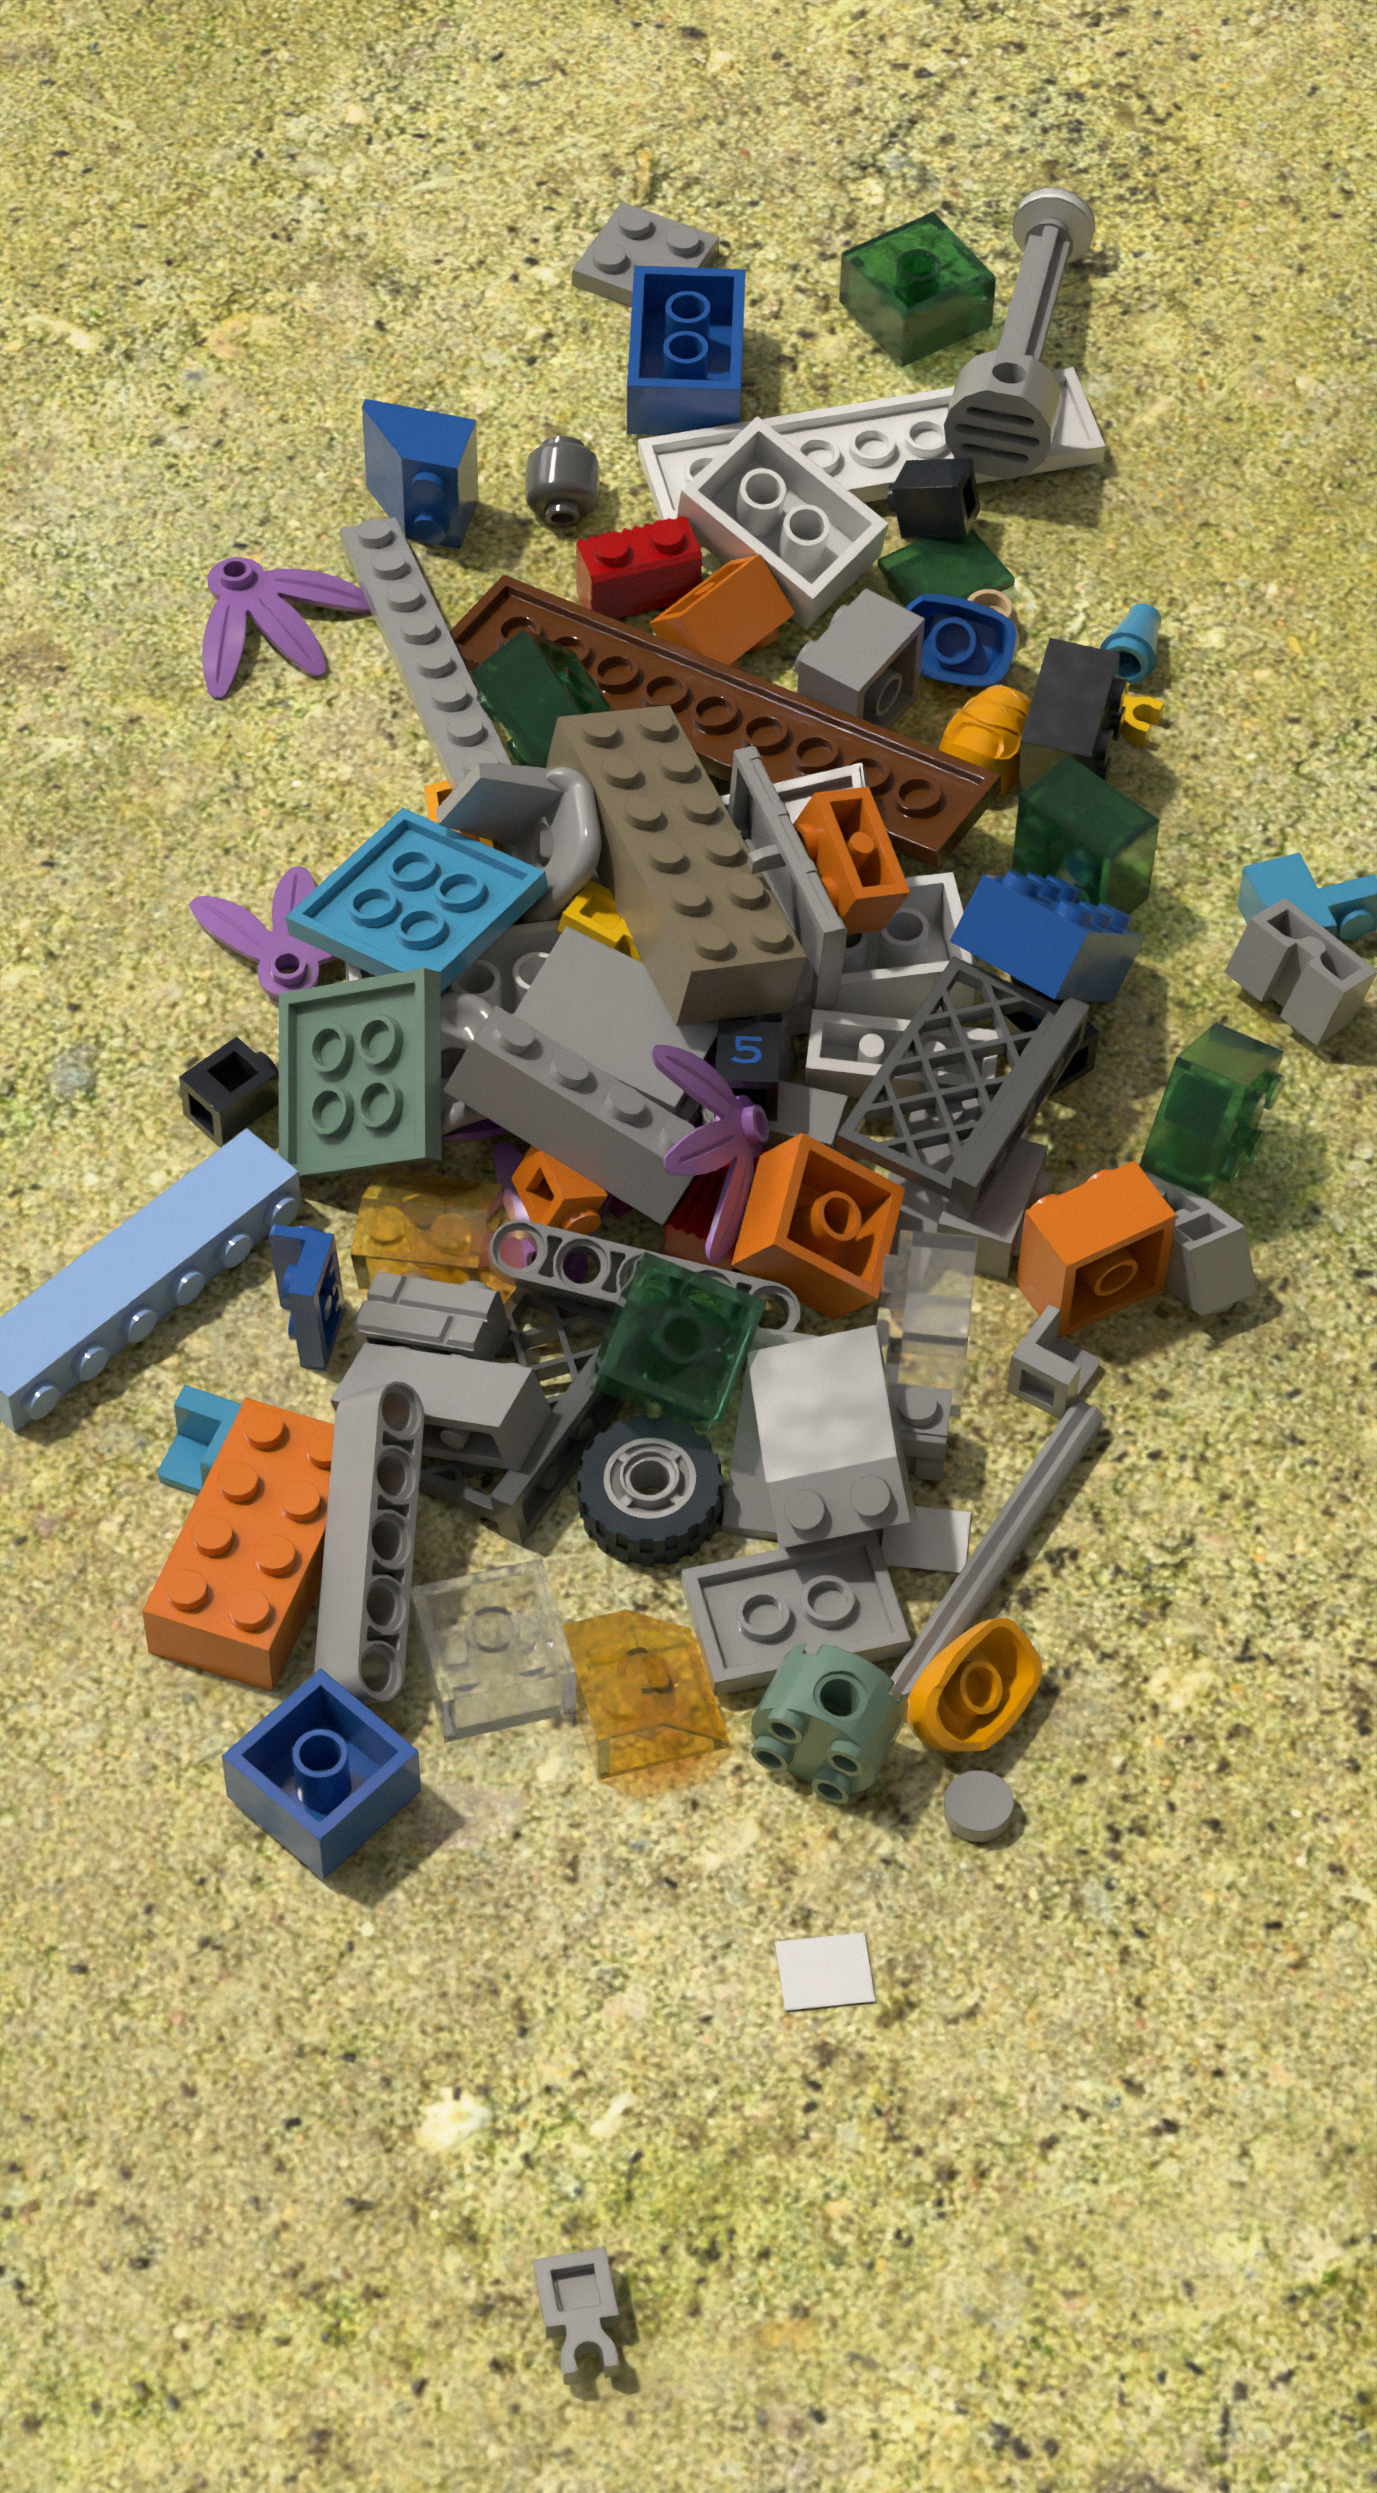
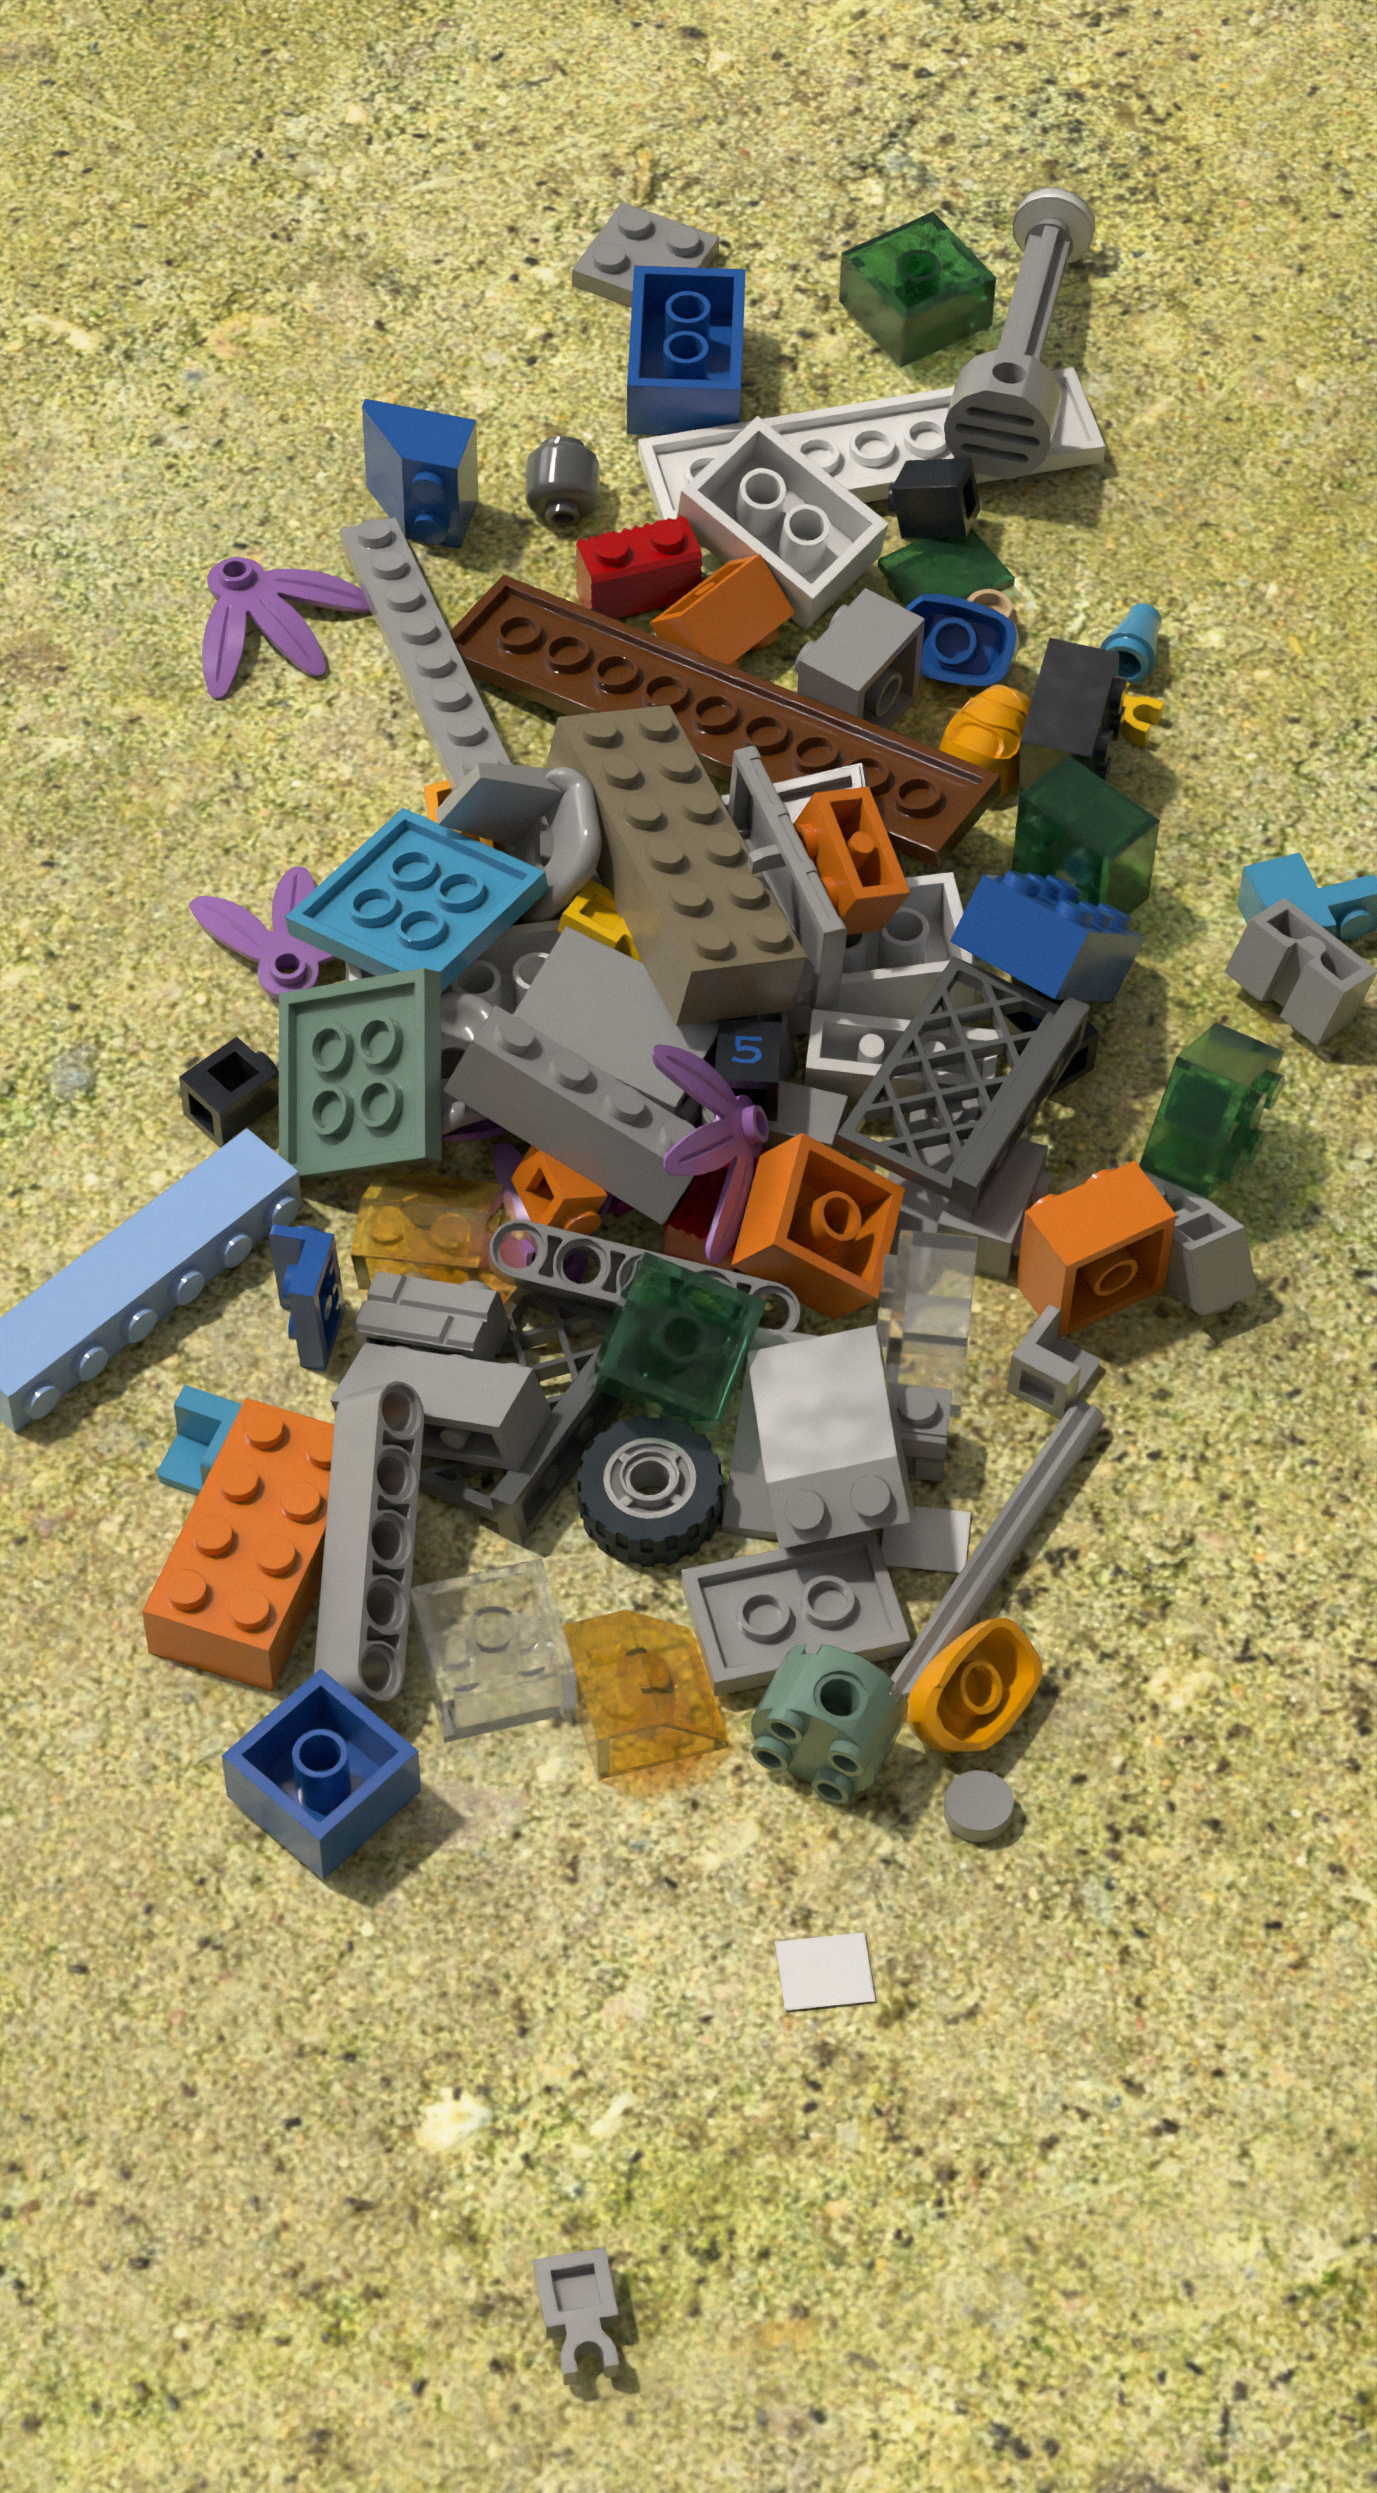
(531, 686): clear green brick -> none

